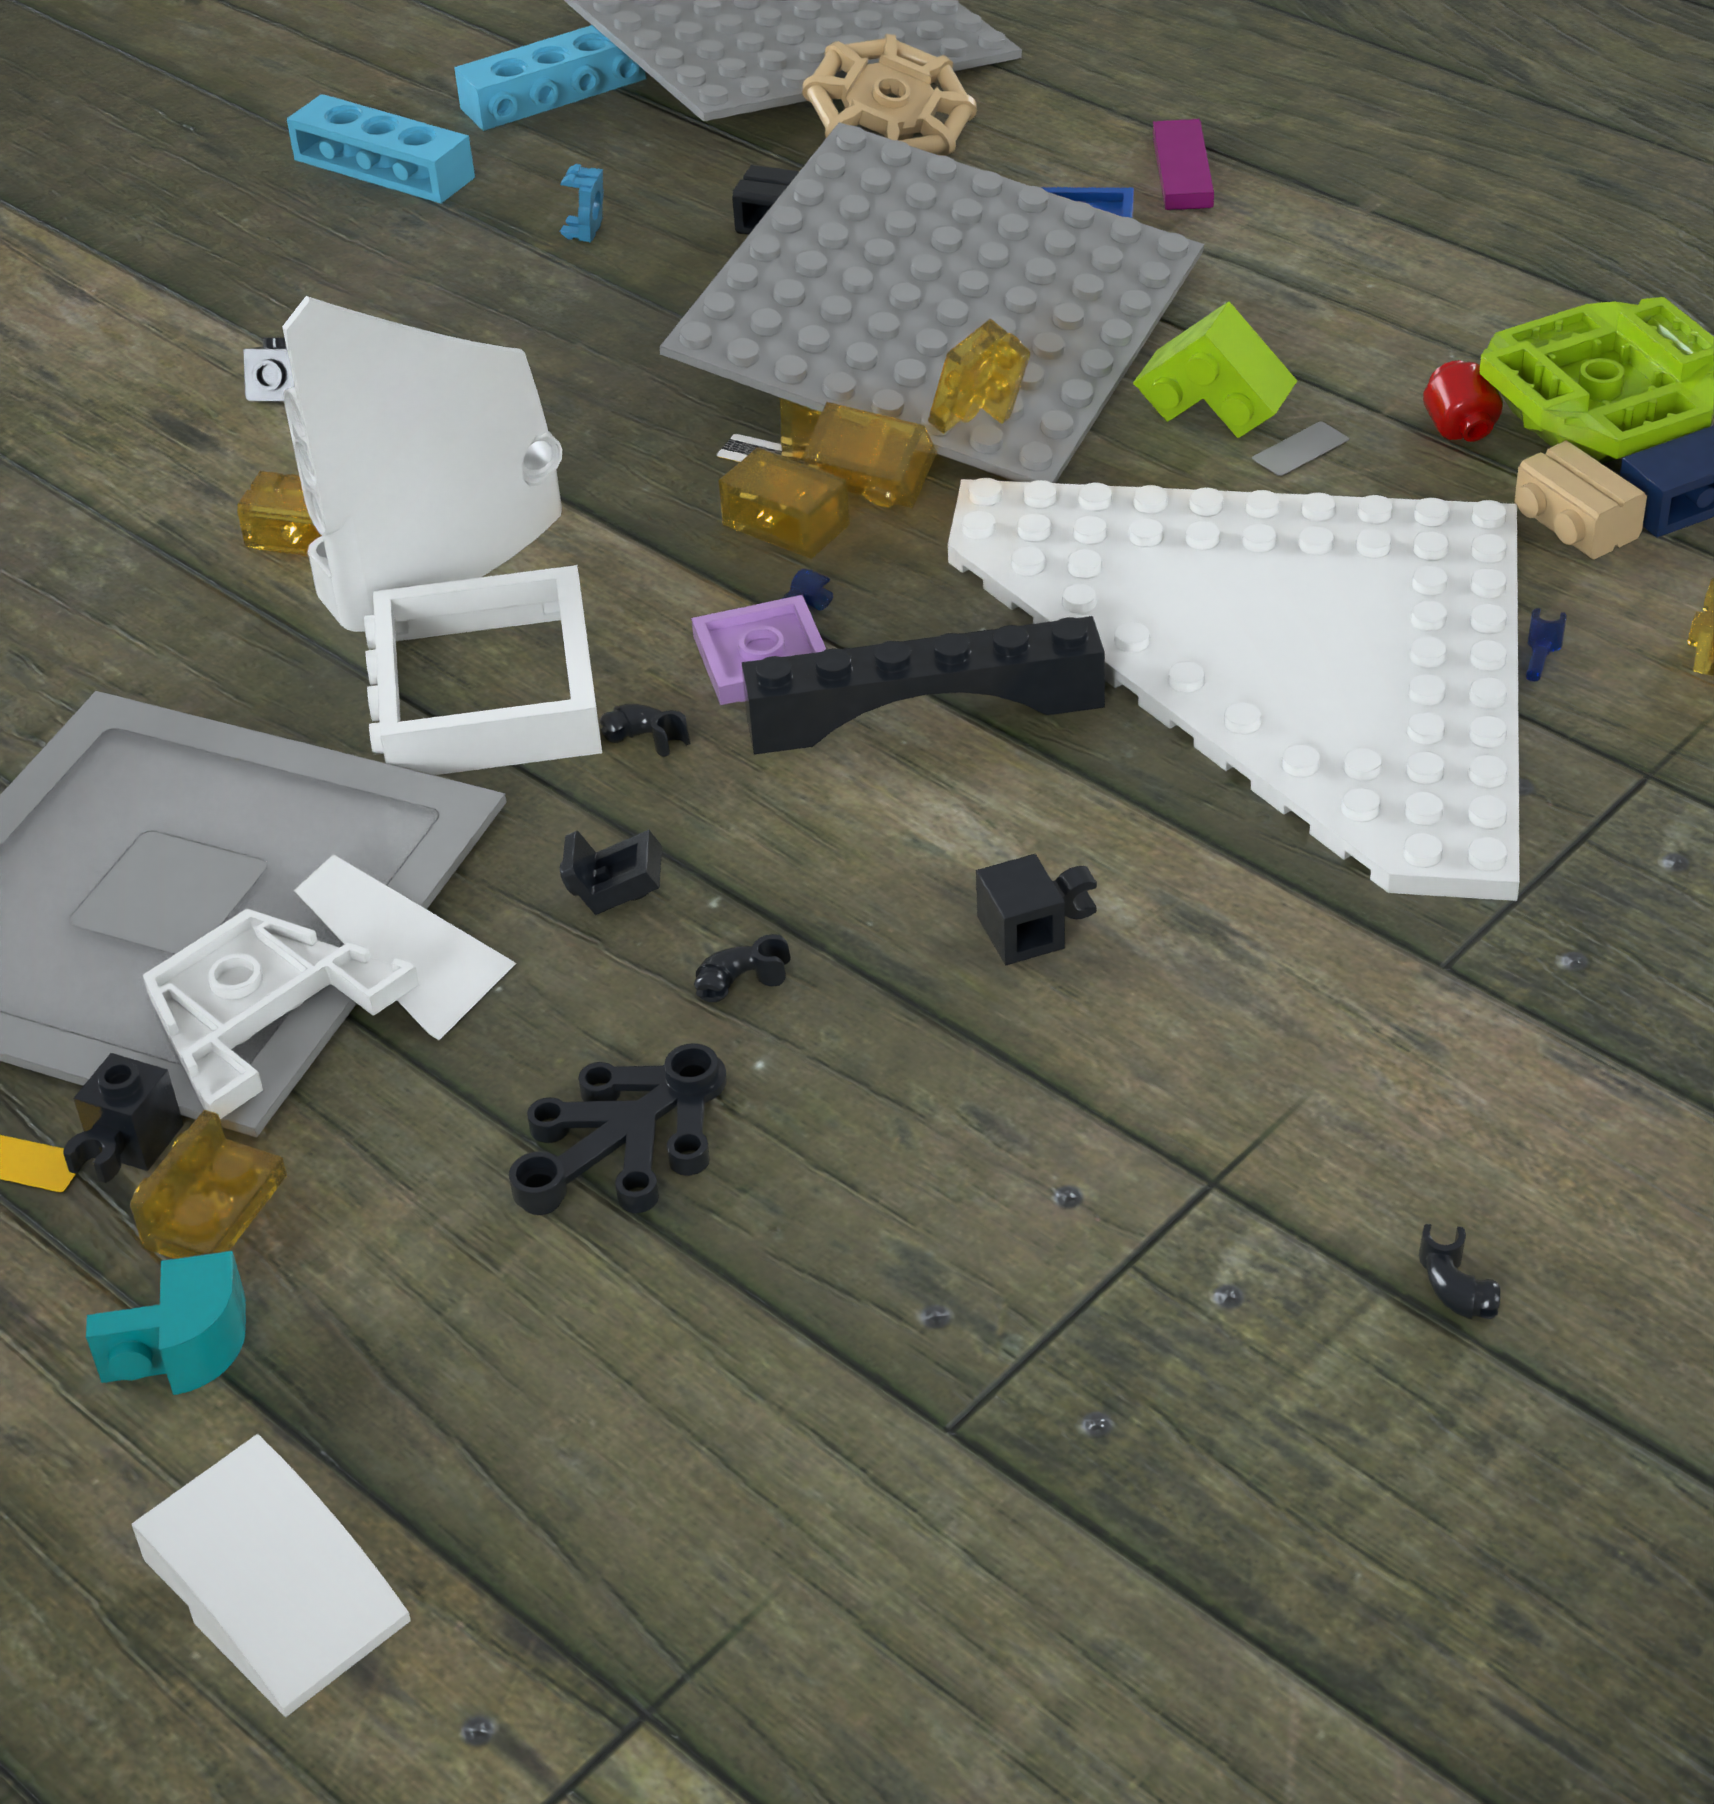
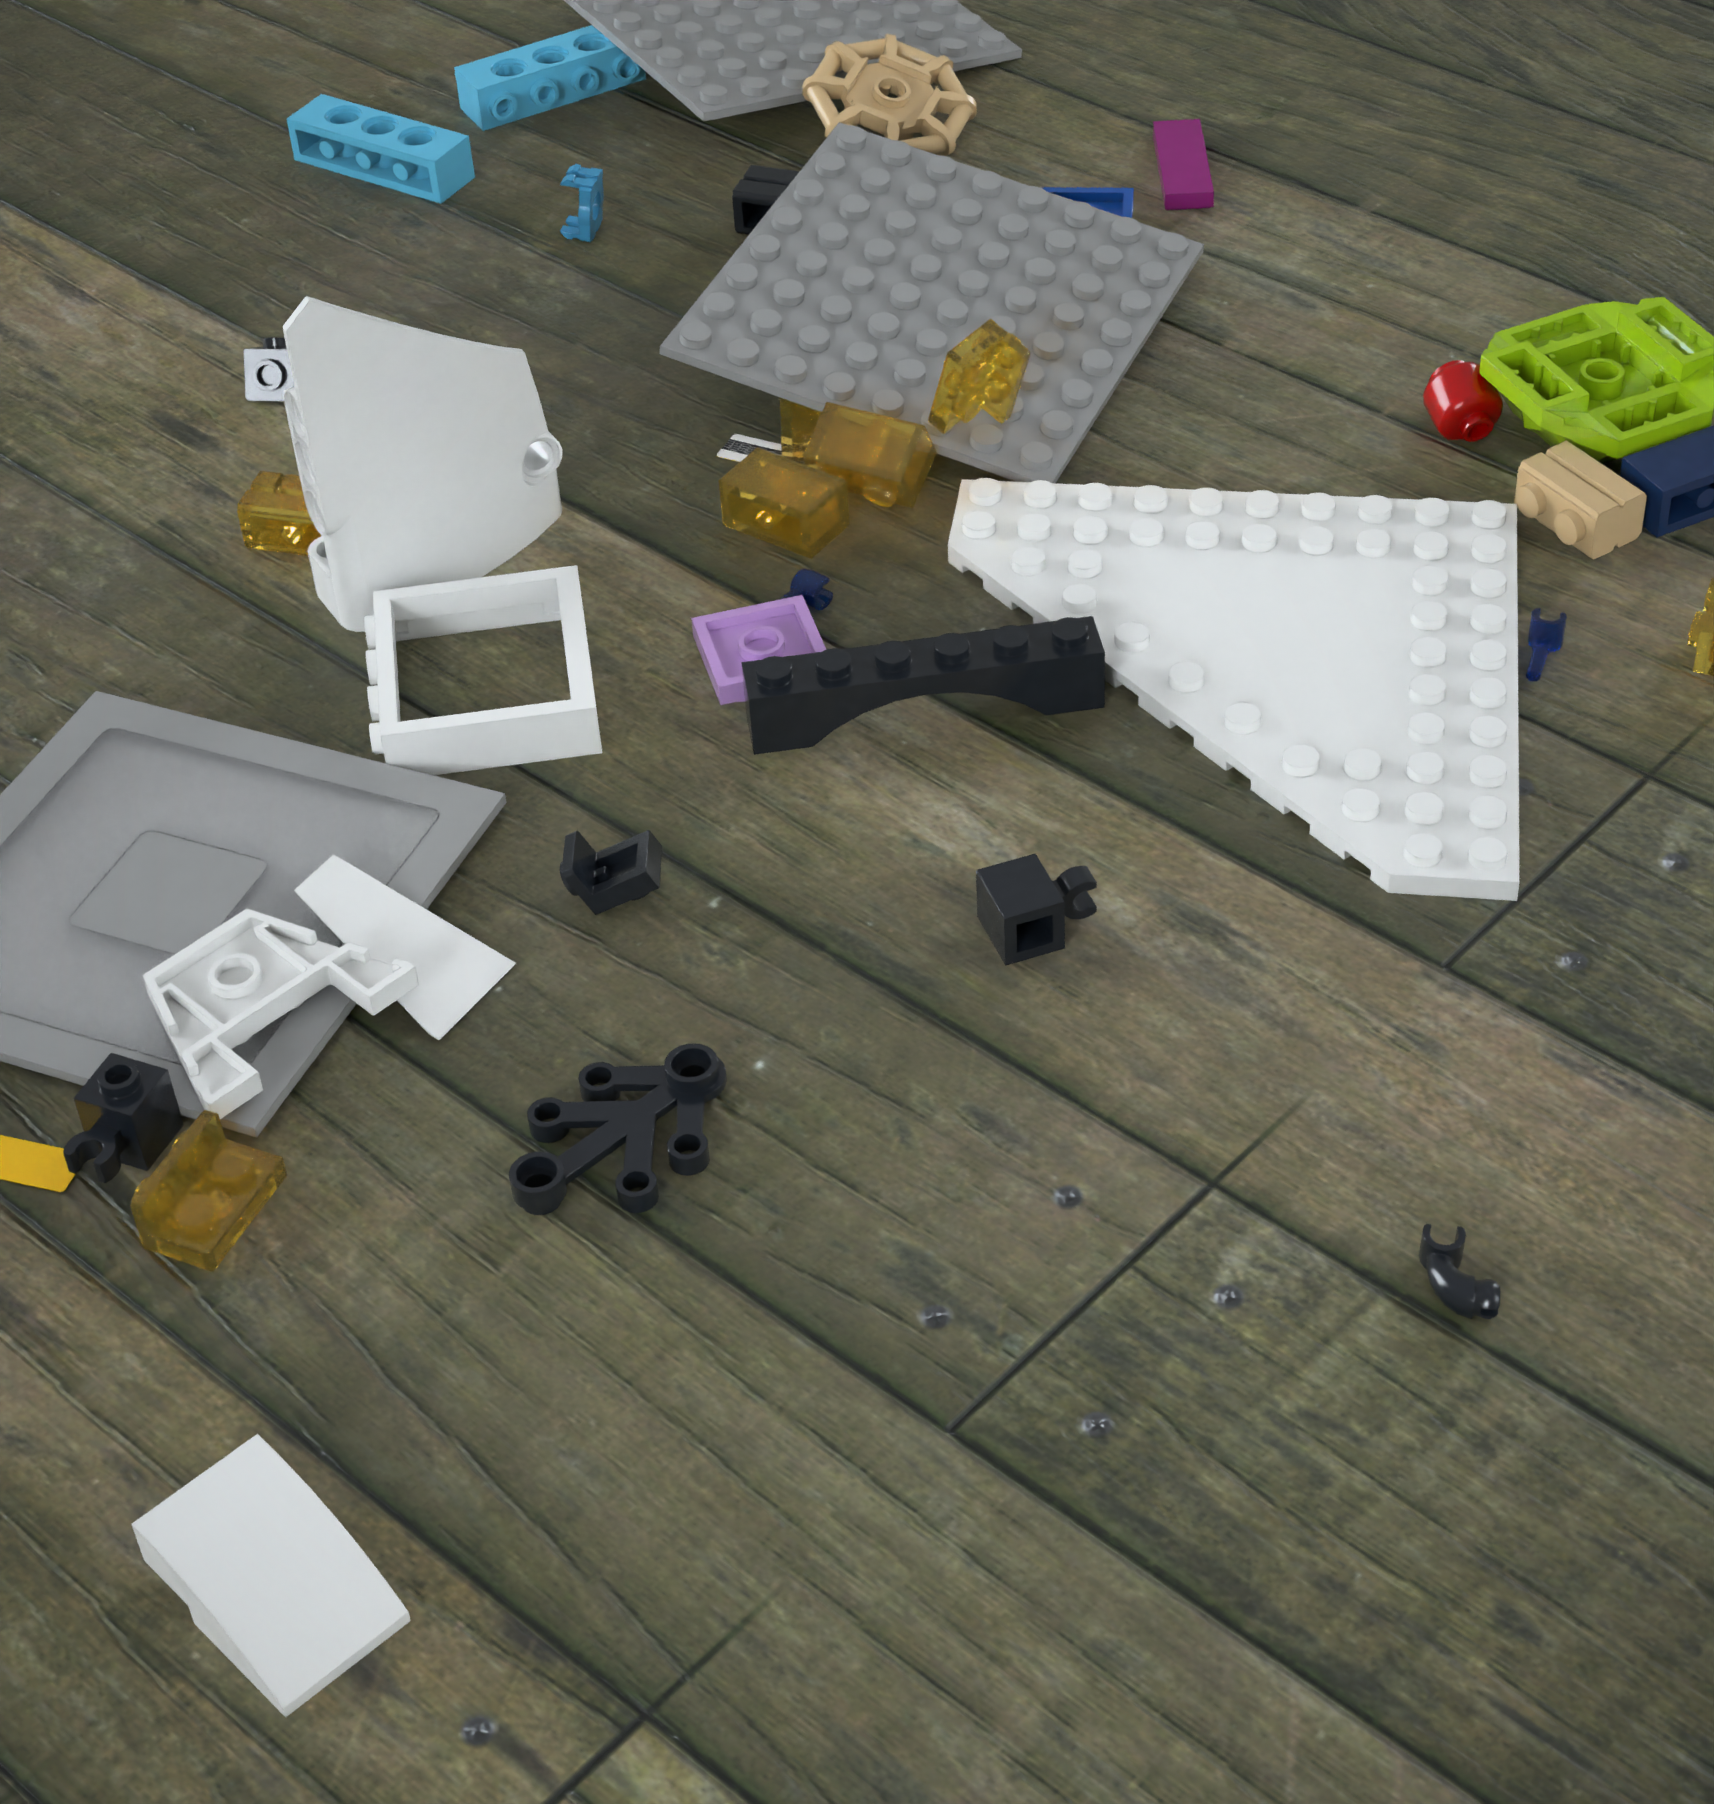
(186, 1336): teal brick -> none
(640, 719): black arm -> none
(721, 968): black arm -> none
(1222, 364): lime brick -> none
(1300, 448): light grey sticker -> none

